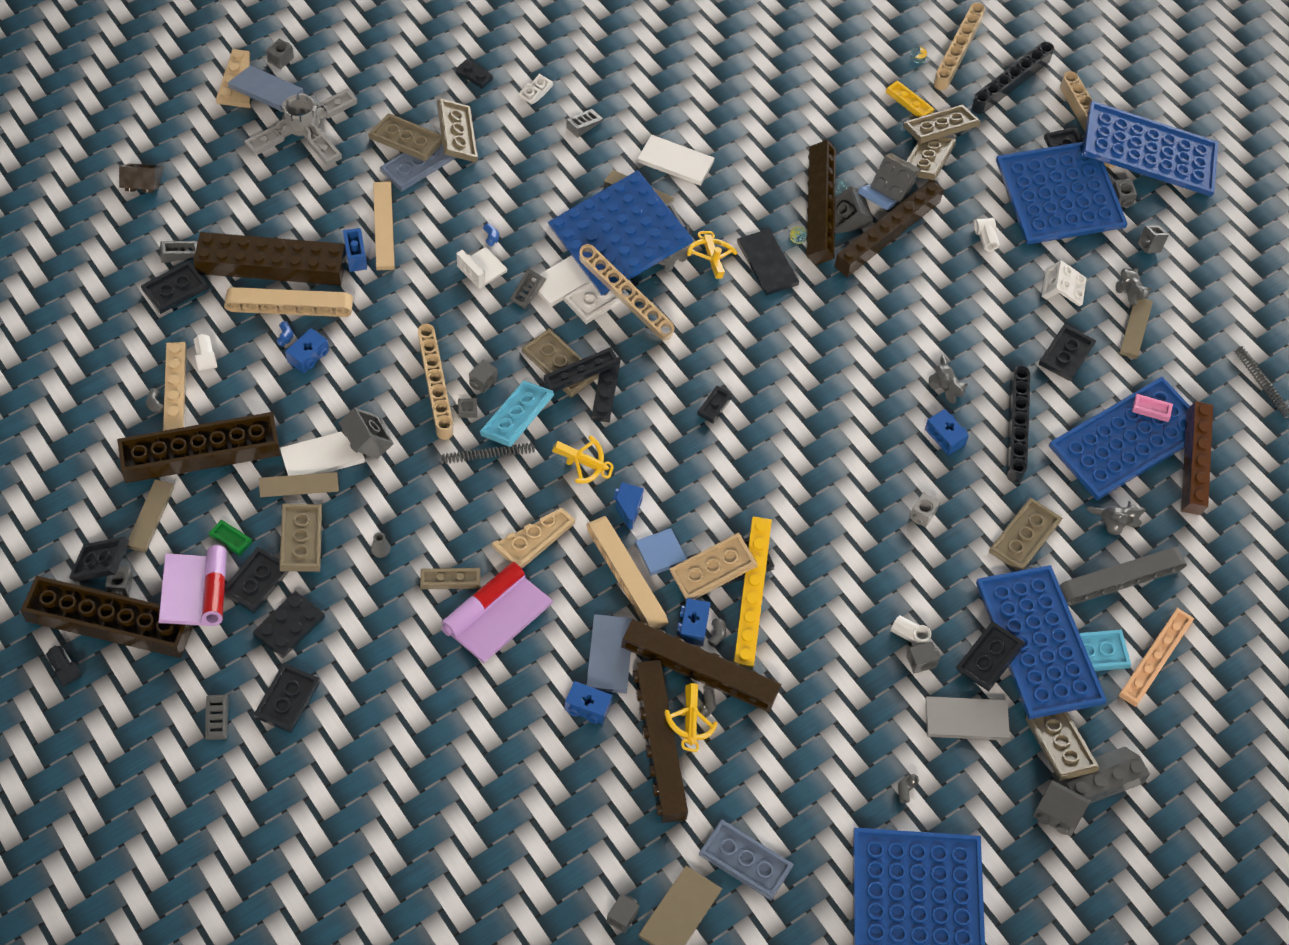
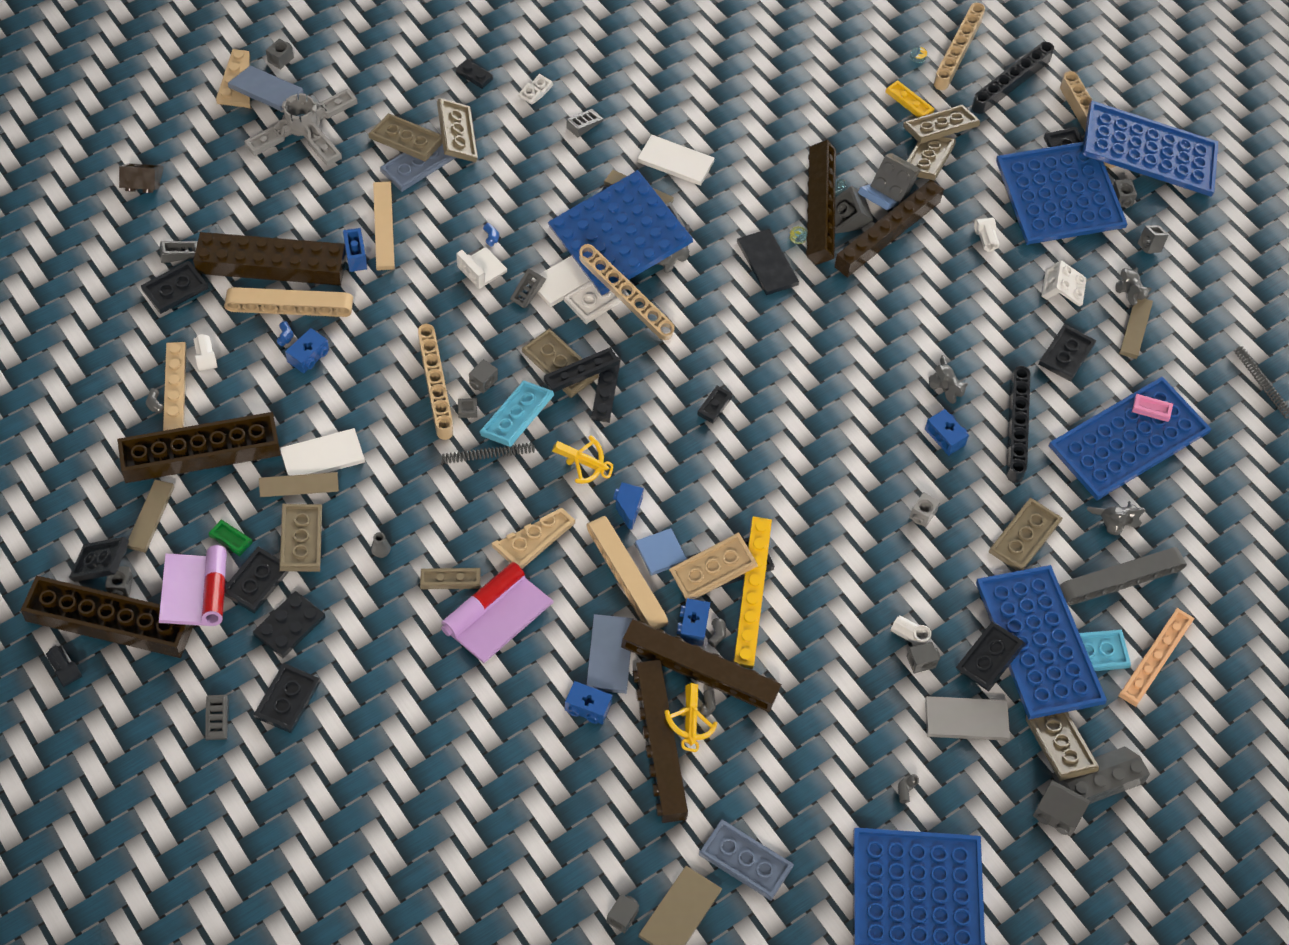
(365, 433): dark grey brick -> none
(713, 253): yellow piece -> none
(1197, 458): reddish brown brick -> none

